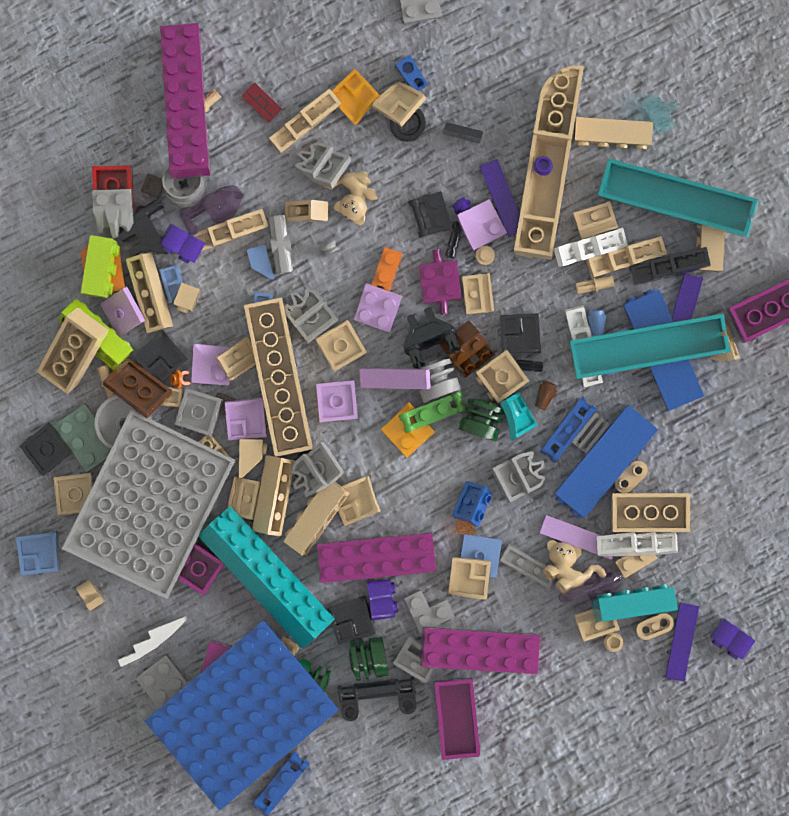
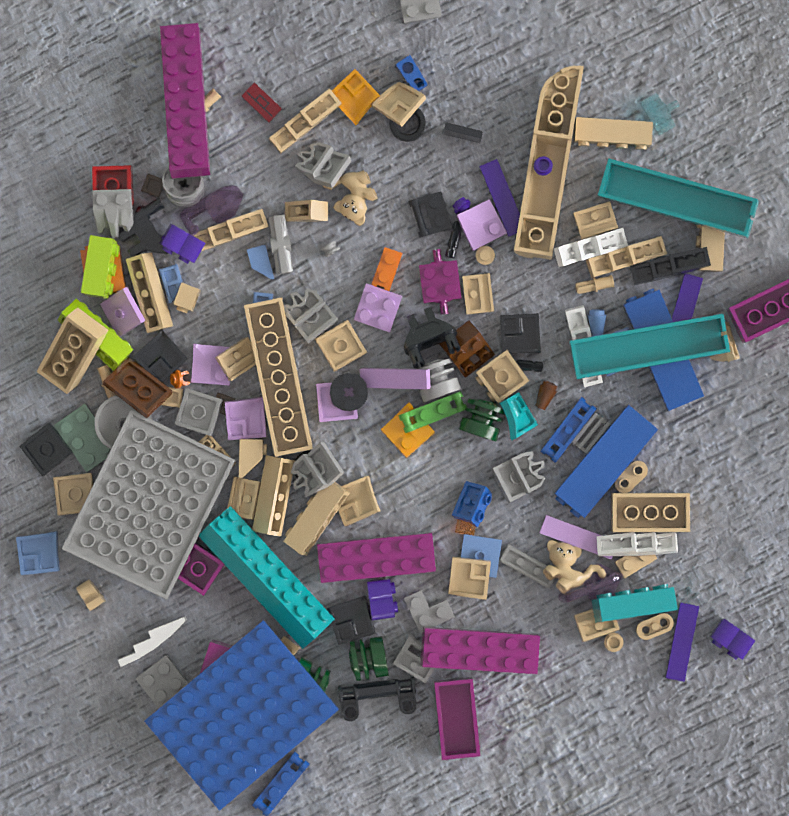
(348, 403): none -> black plate

